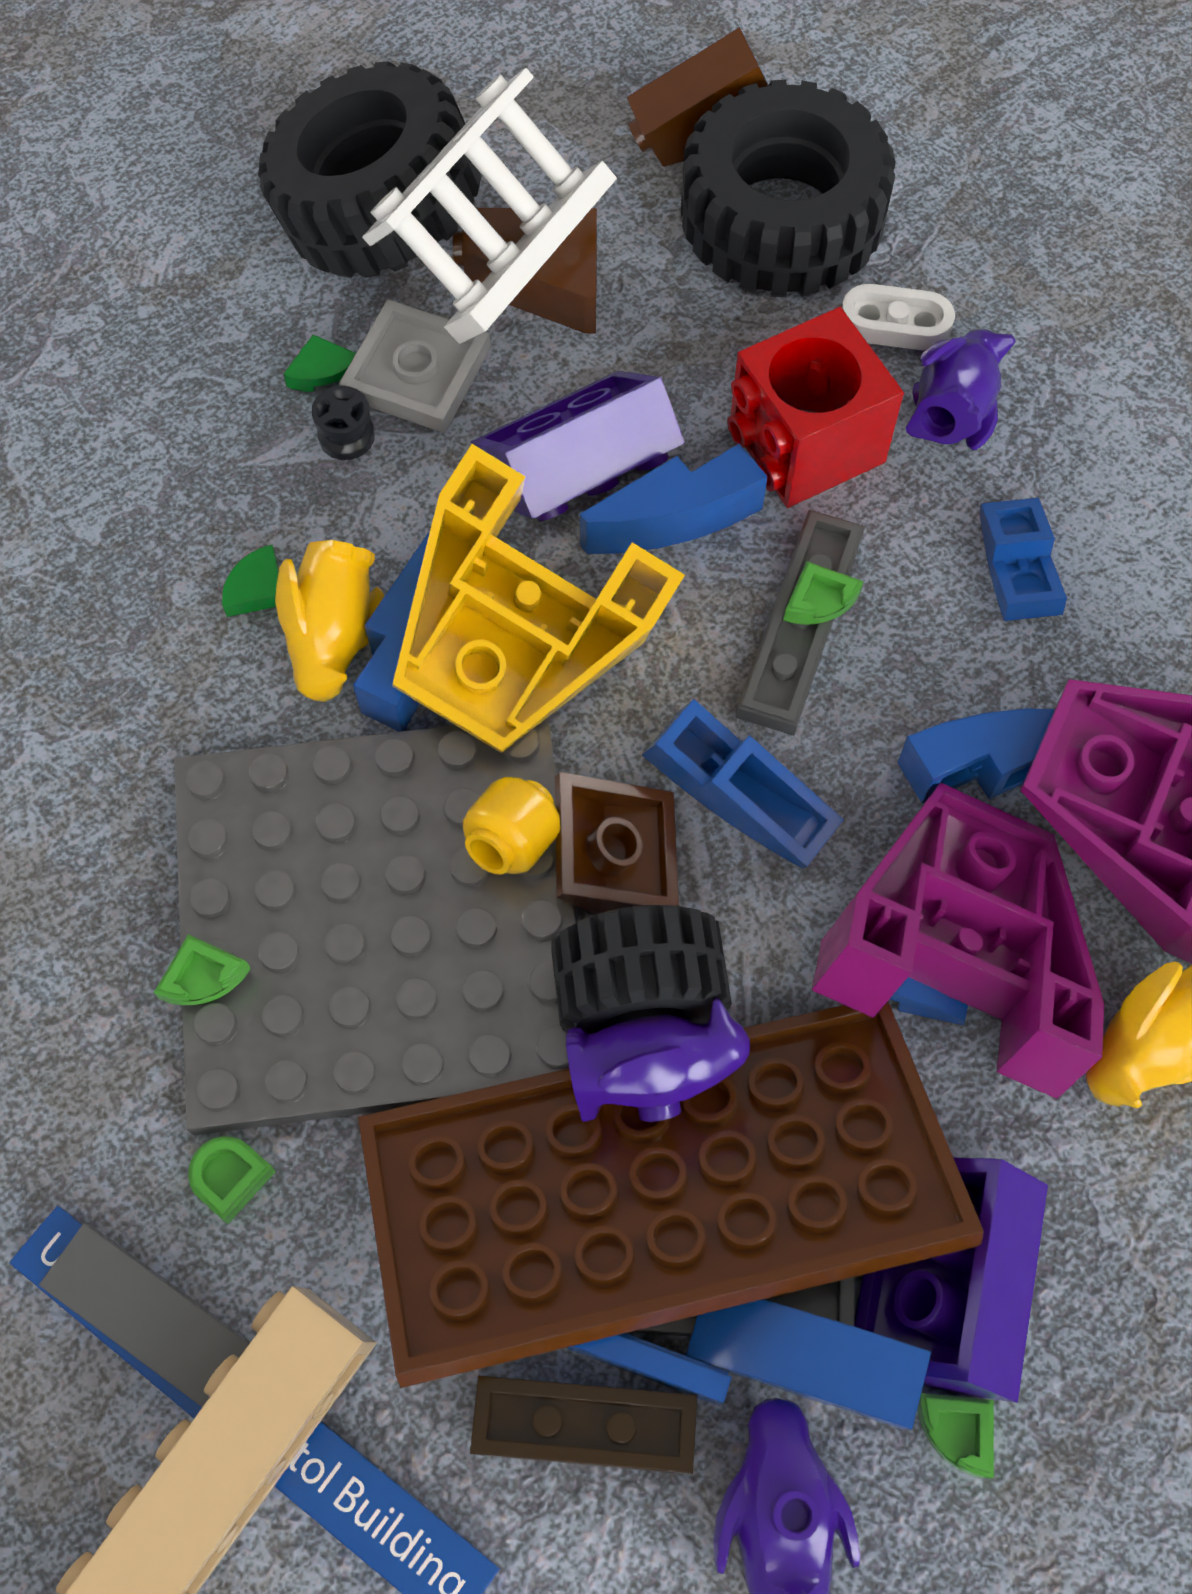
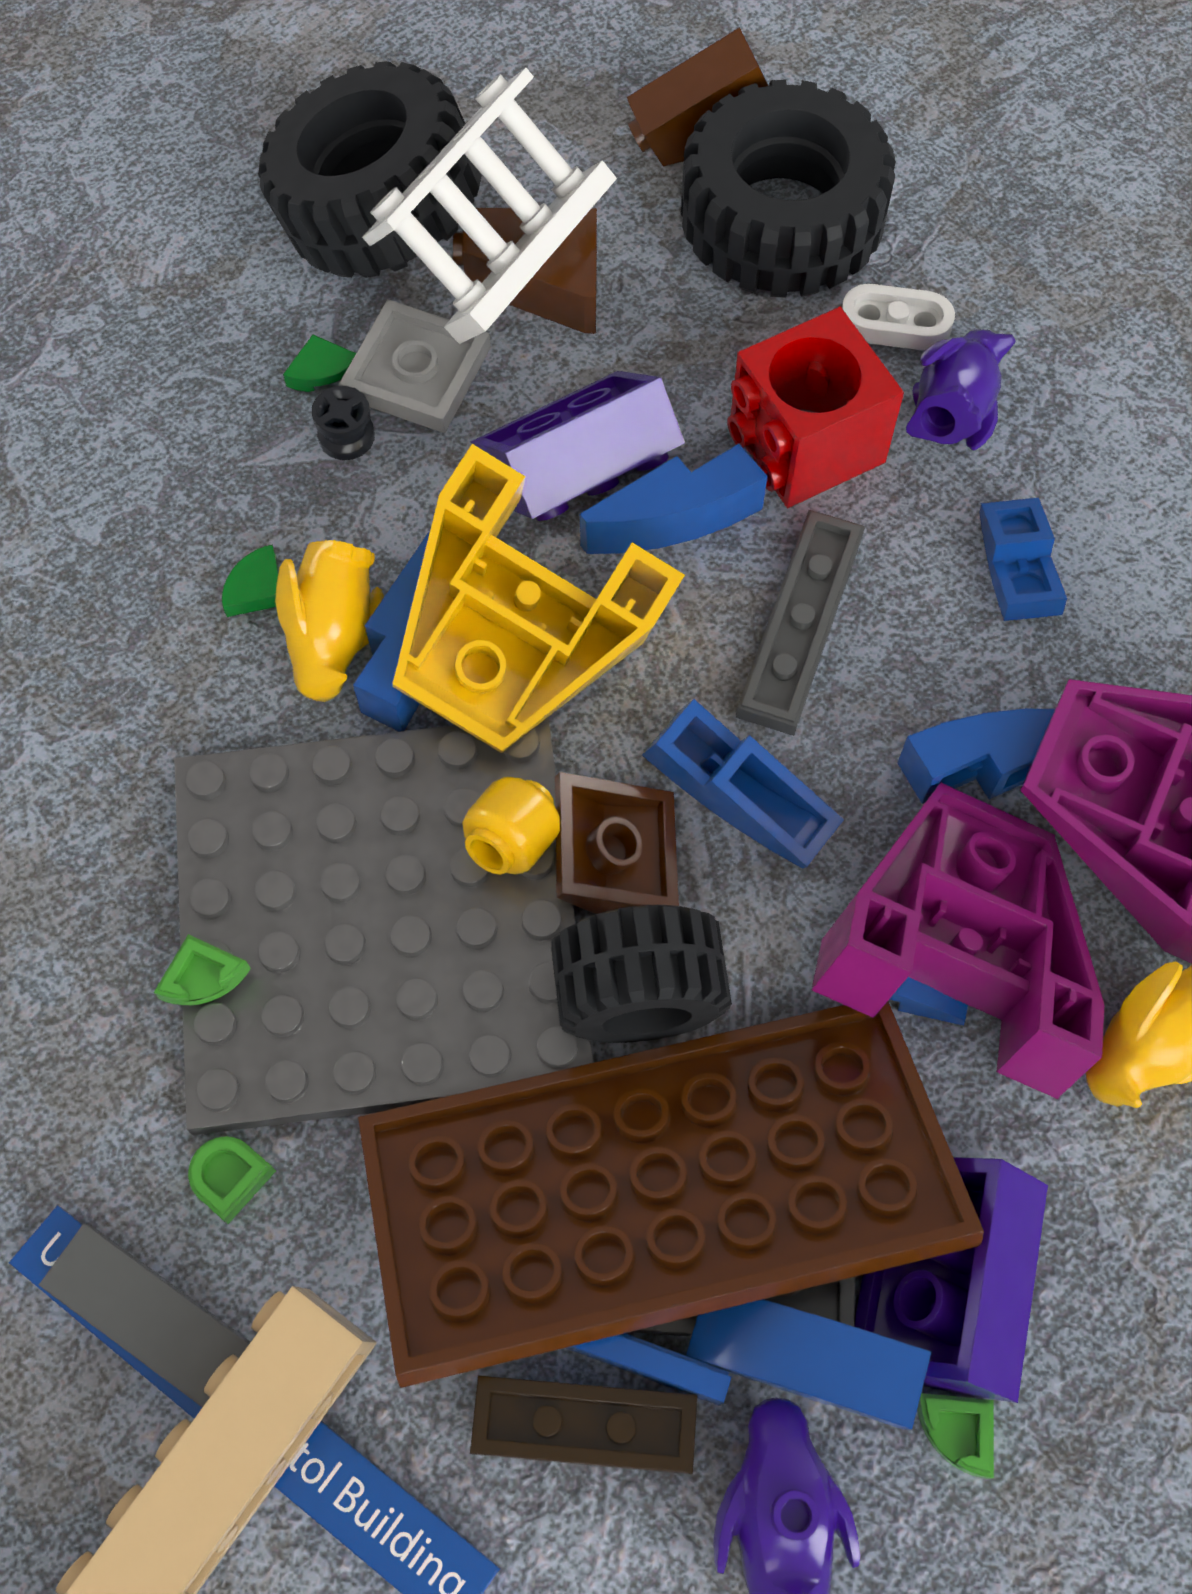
(653, 1062): dark purple animal -> none
(821, 595): bright green tile -> none

